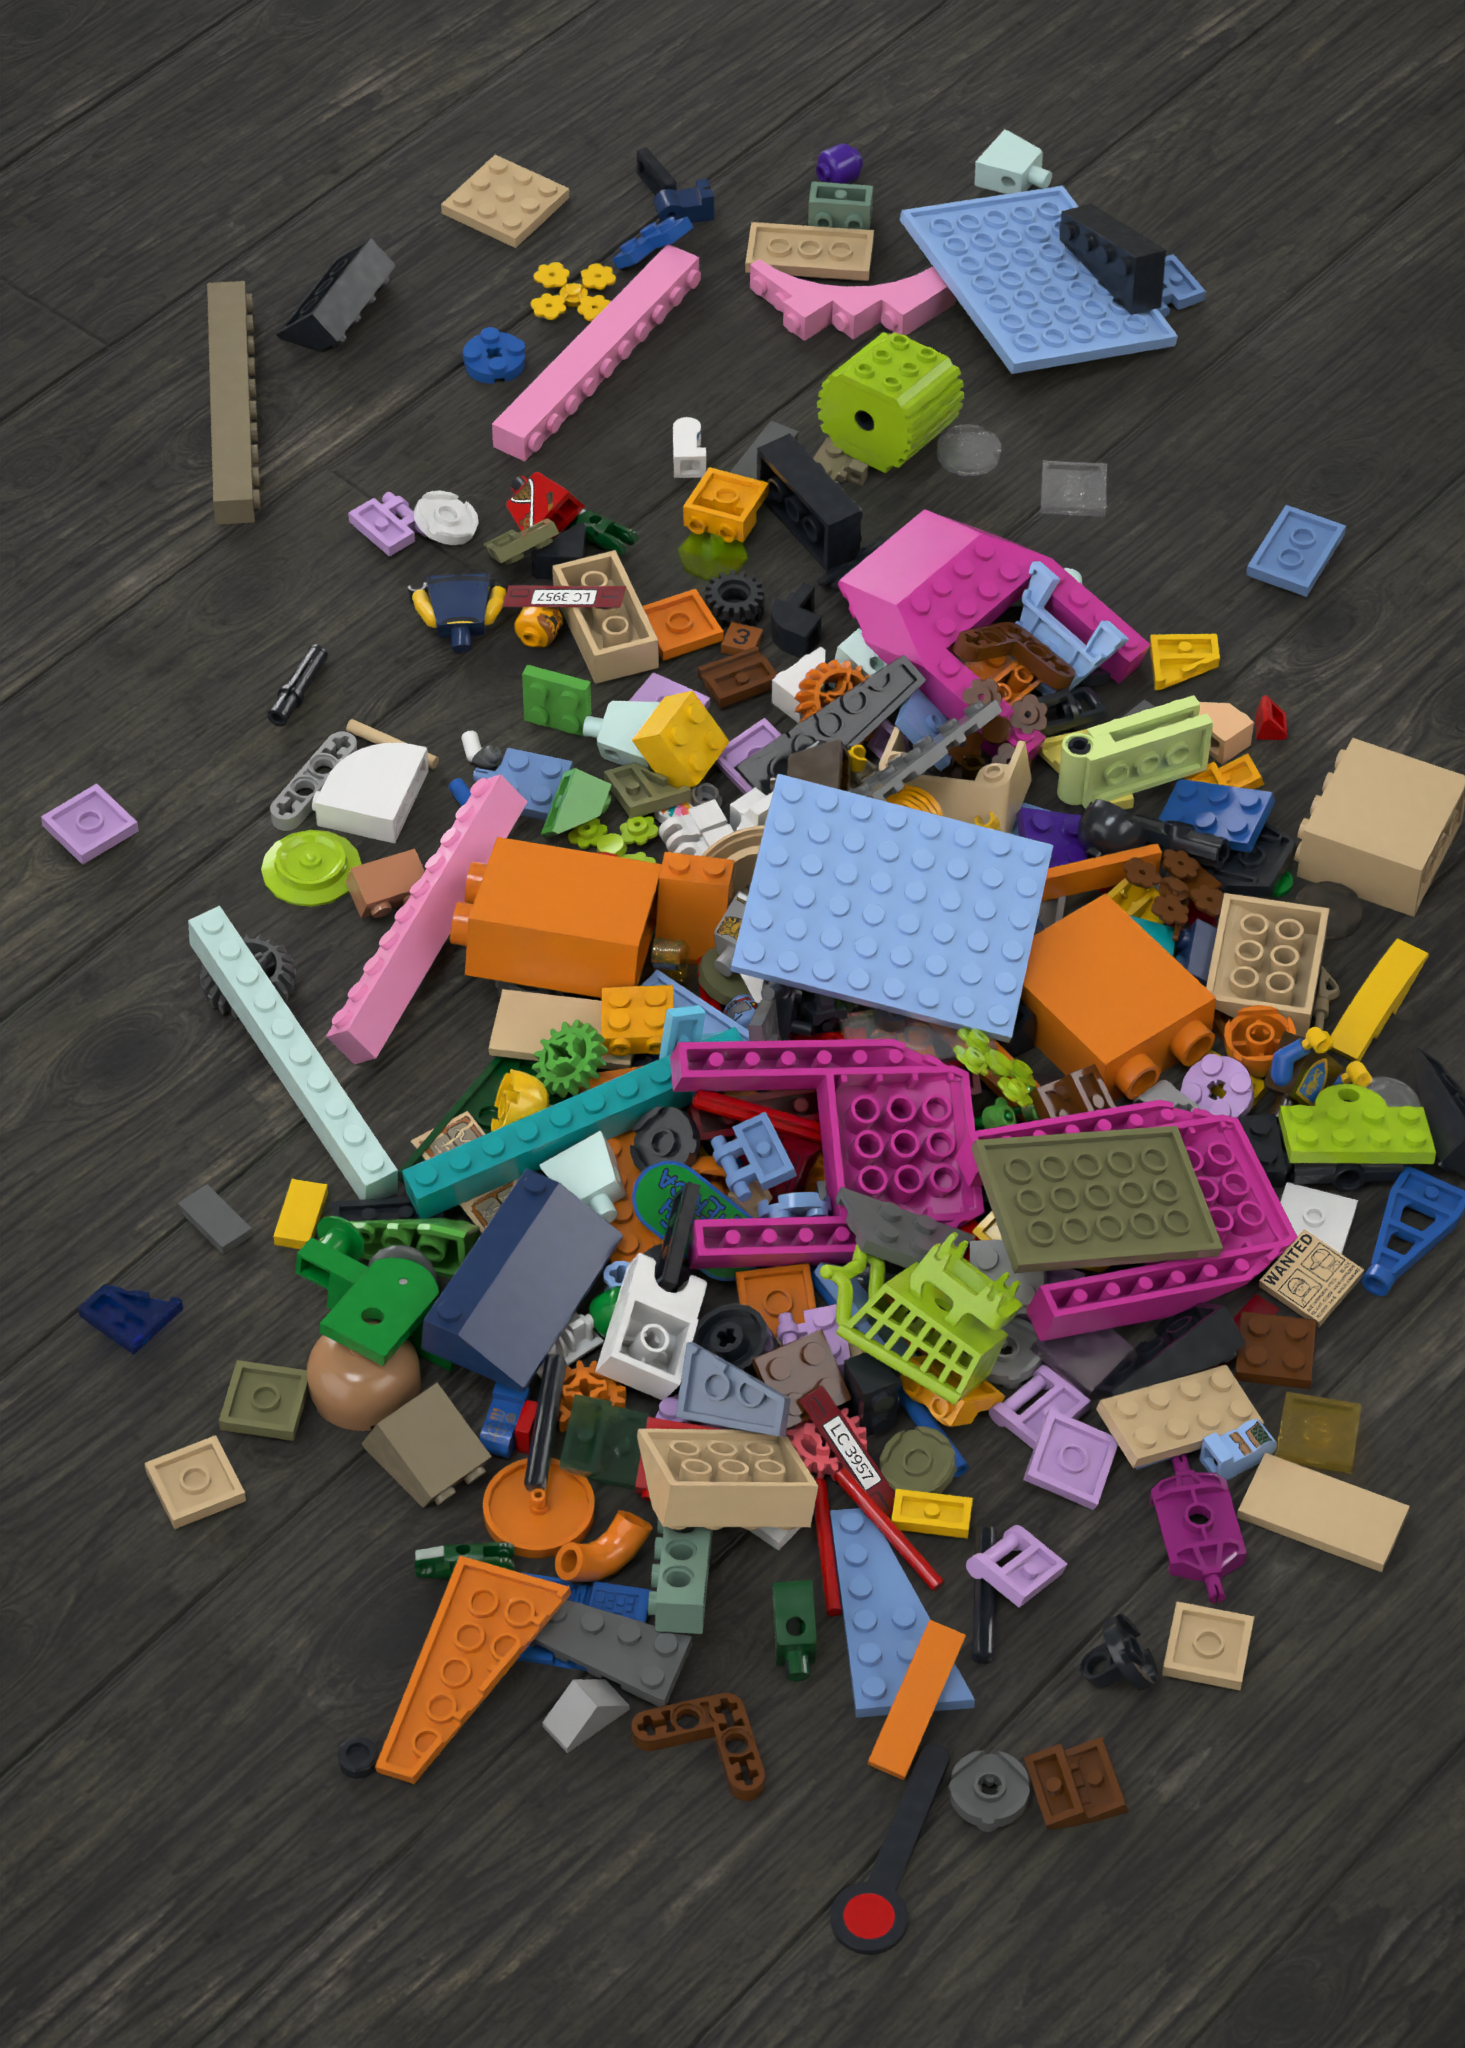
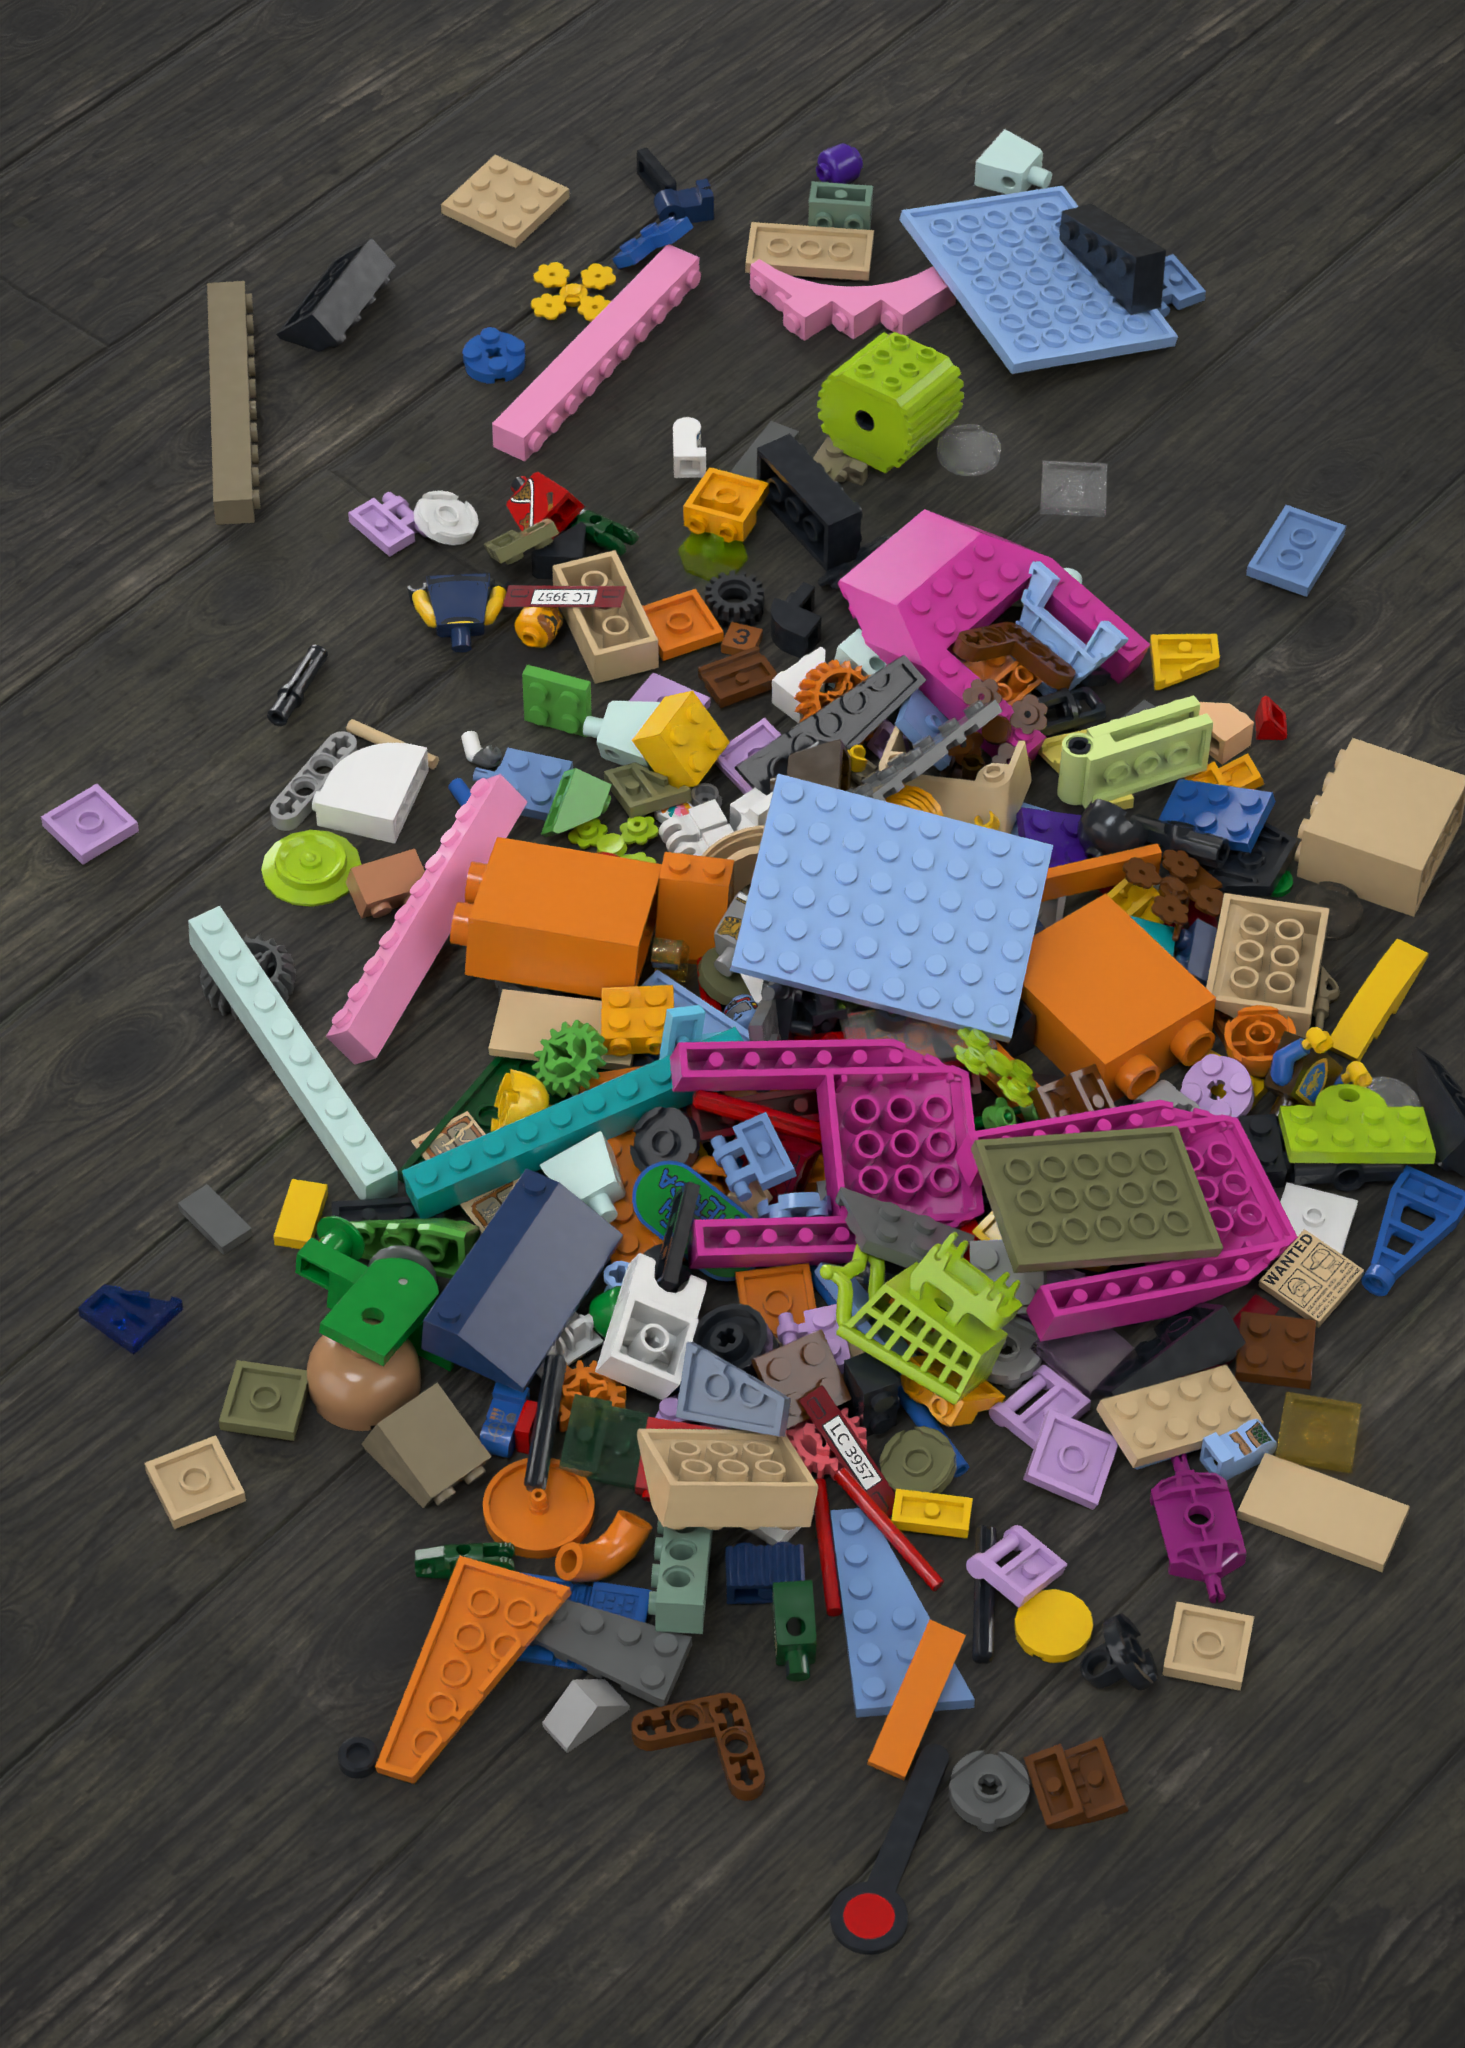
(754, 1569): none -> dark blue brick
(1054, 1626): none -> yellow tile

